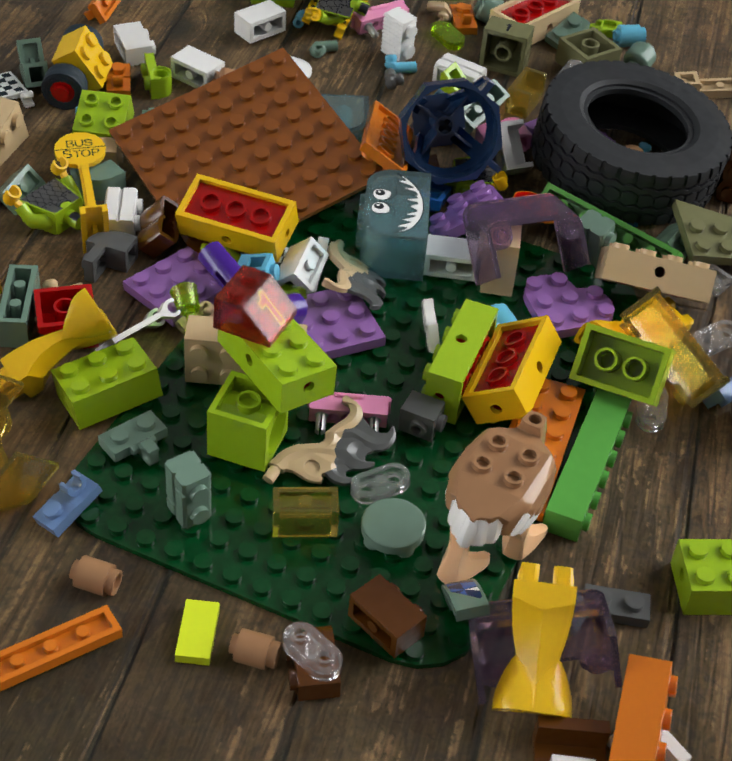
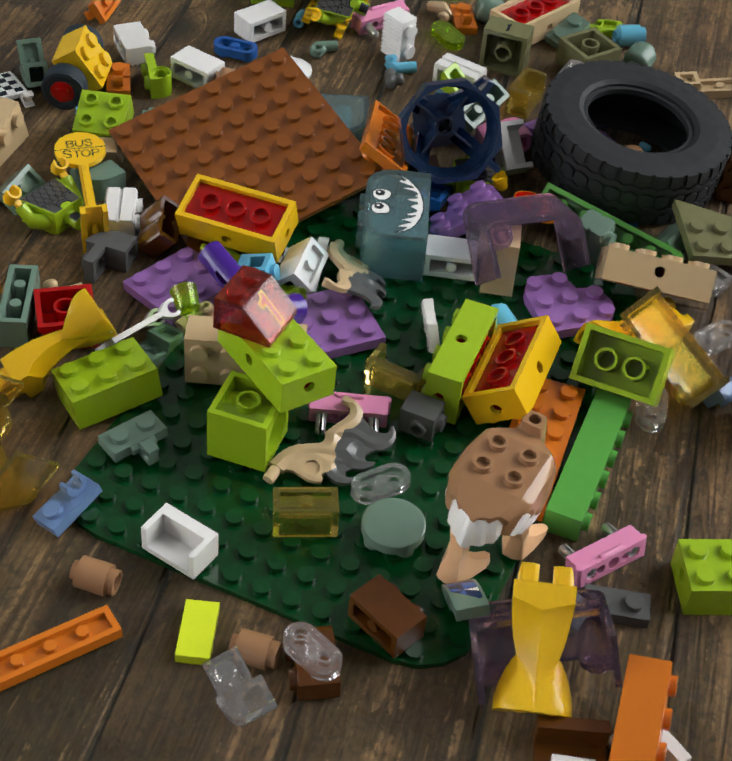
(161, 342): none -> sand green slope
(179, 540): none -> white panel
(188, 489): sand green brick -> none
(235, 48): none -> blue plate
(238, 693): none -> clear brick
(390, 376): none -> clear yellow panel
(605, 554): none -> bright pink piece

